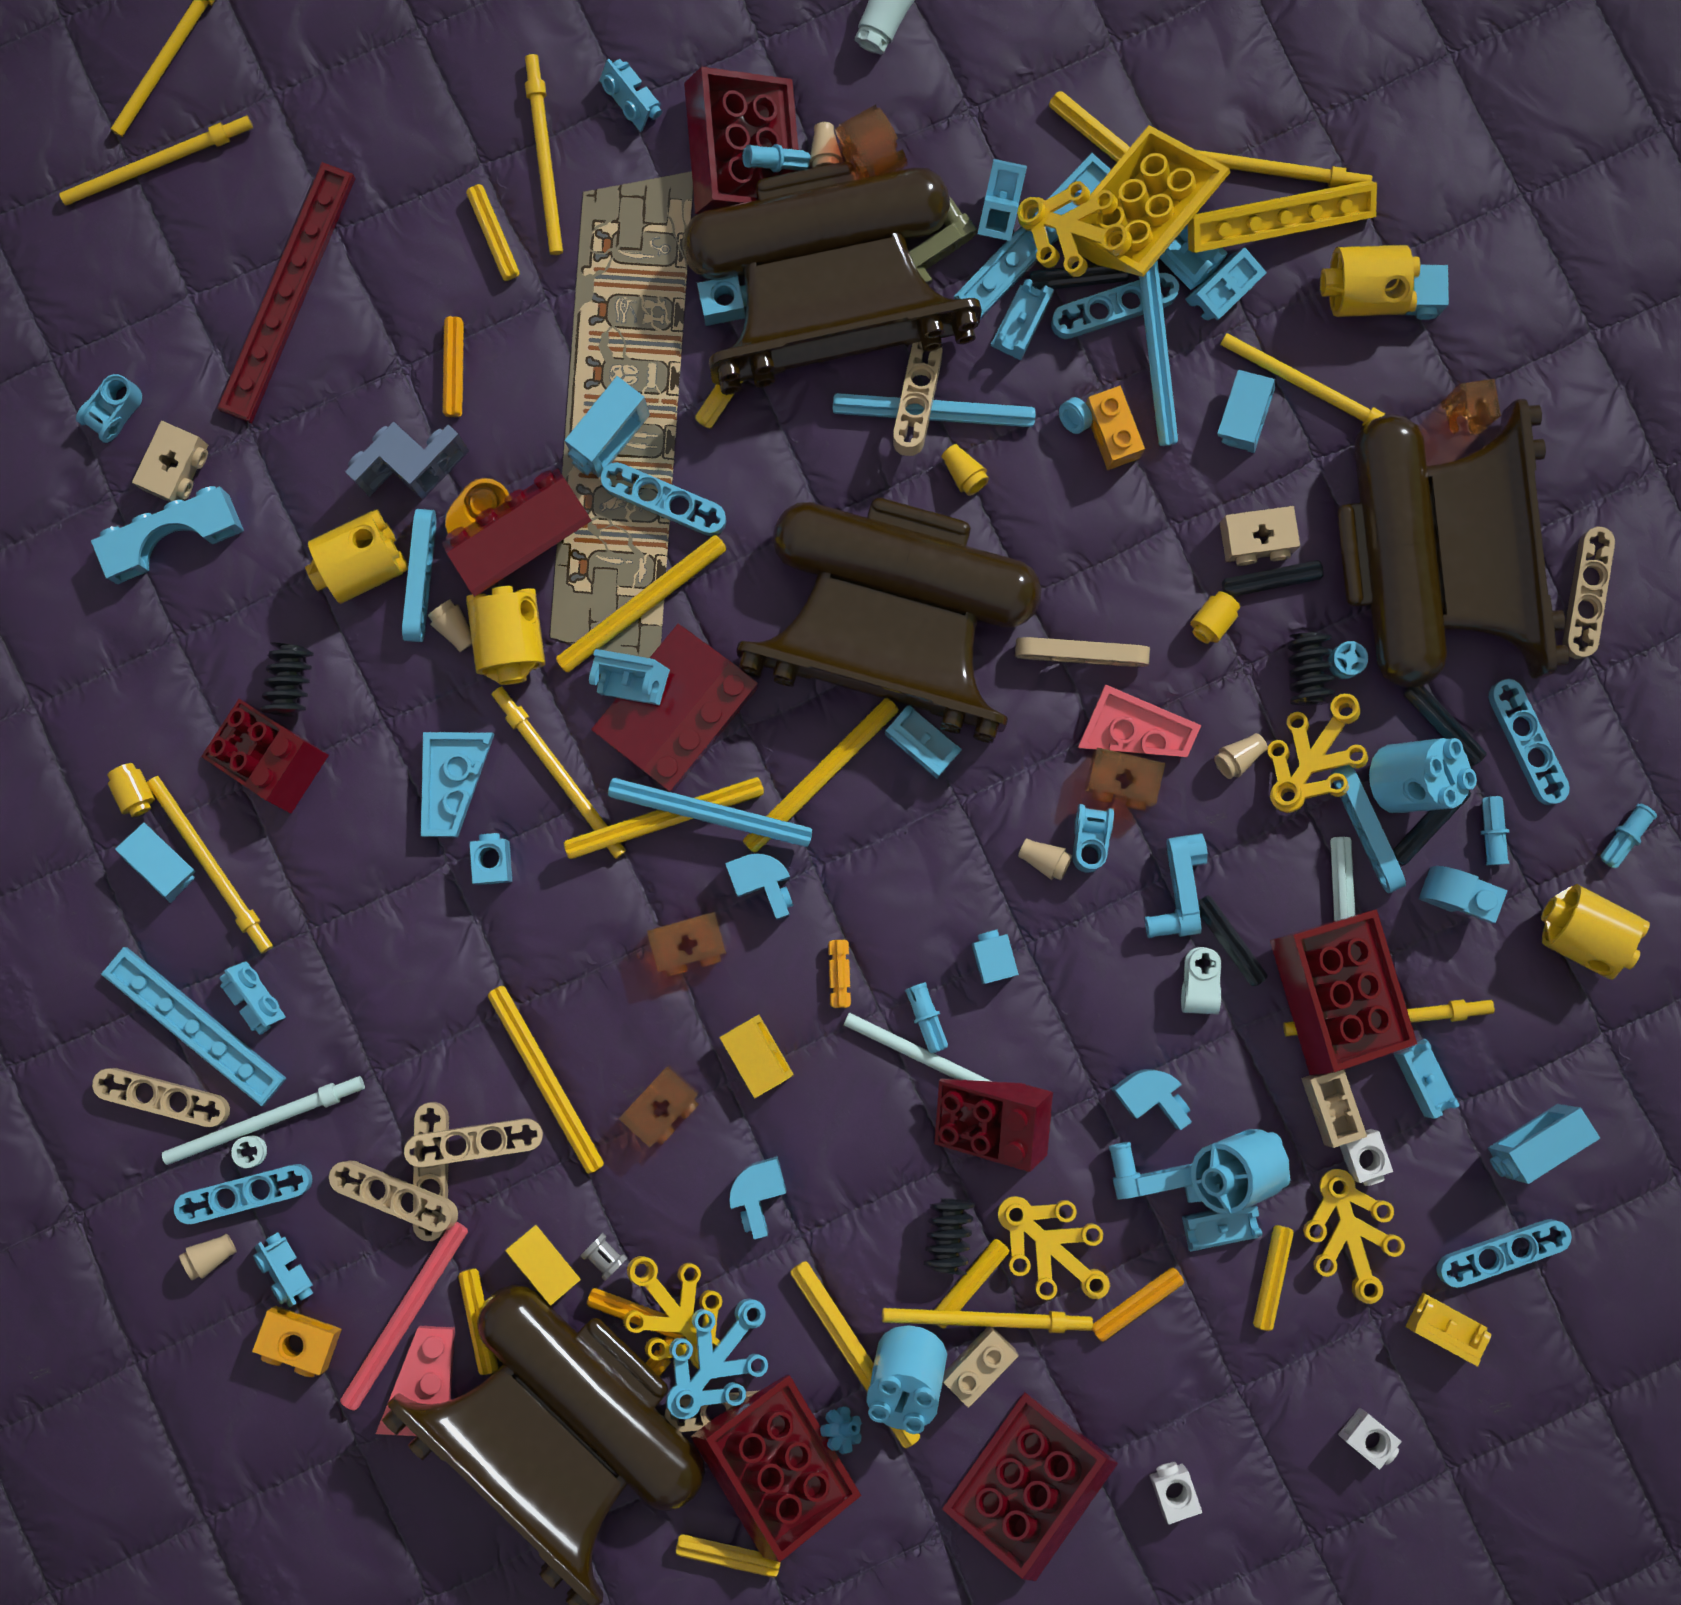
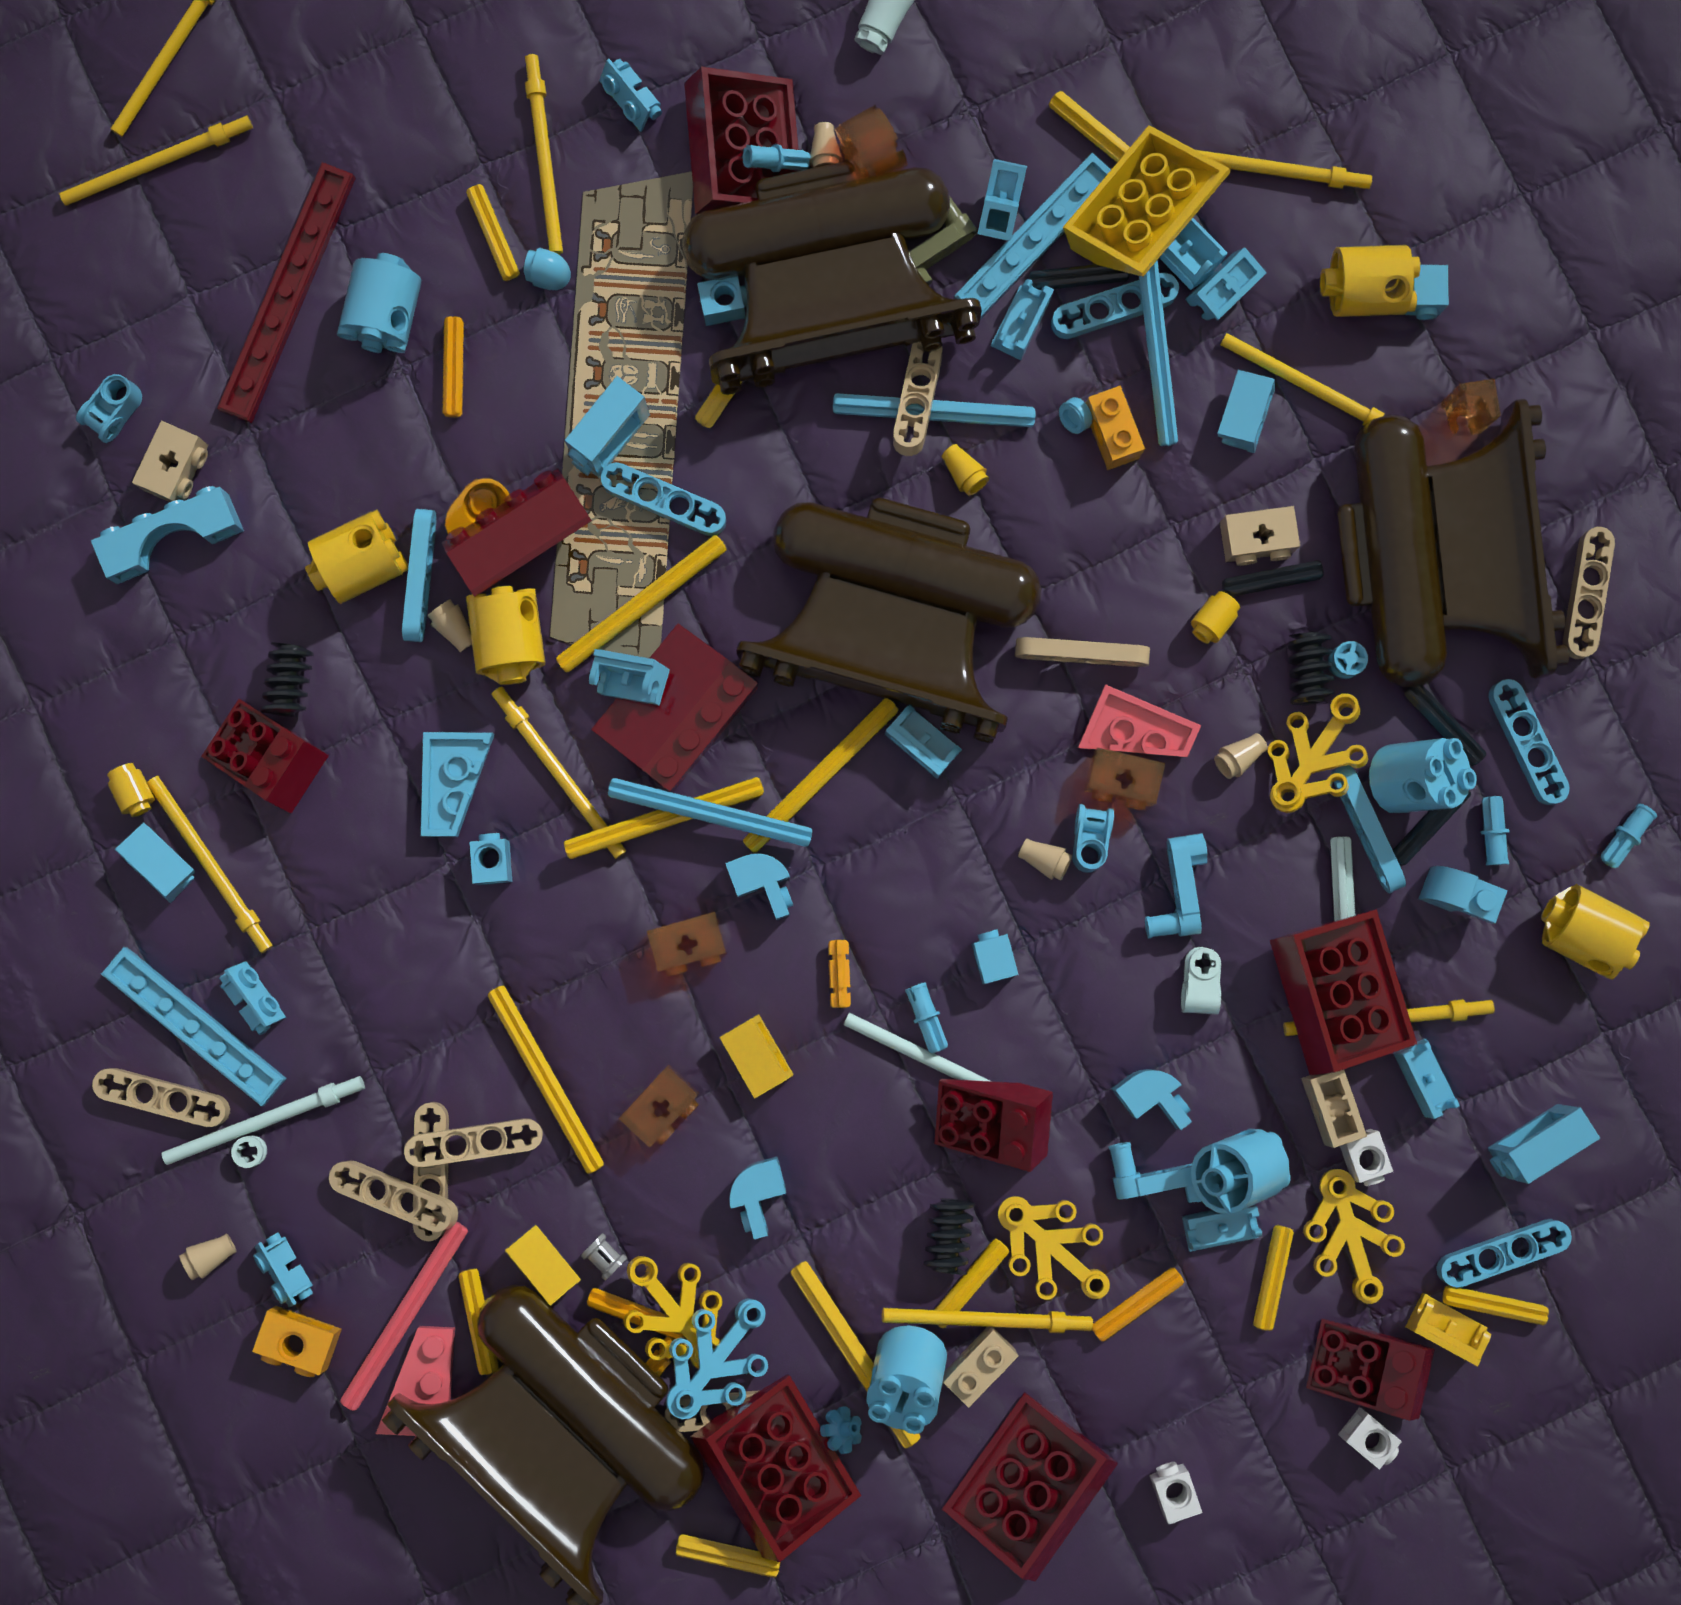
(243, 1194): medium azure beam -> none
(380, 303): none -> medium azure cylinder
(399, 454): sand blue bracket -> none
(546, 269): none -> medium azure piece
(1070, 224): yellow plant -> none
(1231, 941): black axle -> none
(1282, 216): yellow plate -> none
(1370, 1369): none -> dark red slope
(1495, 1305): none -> yellow axle

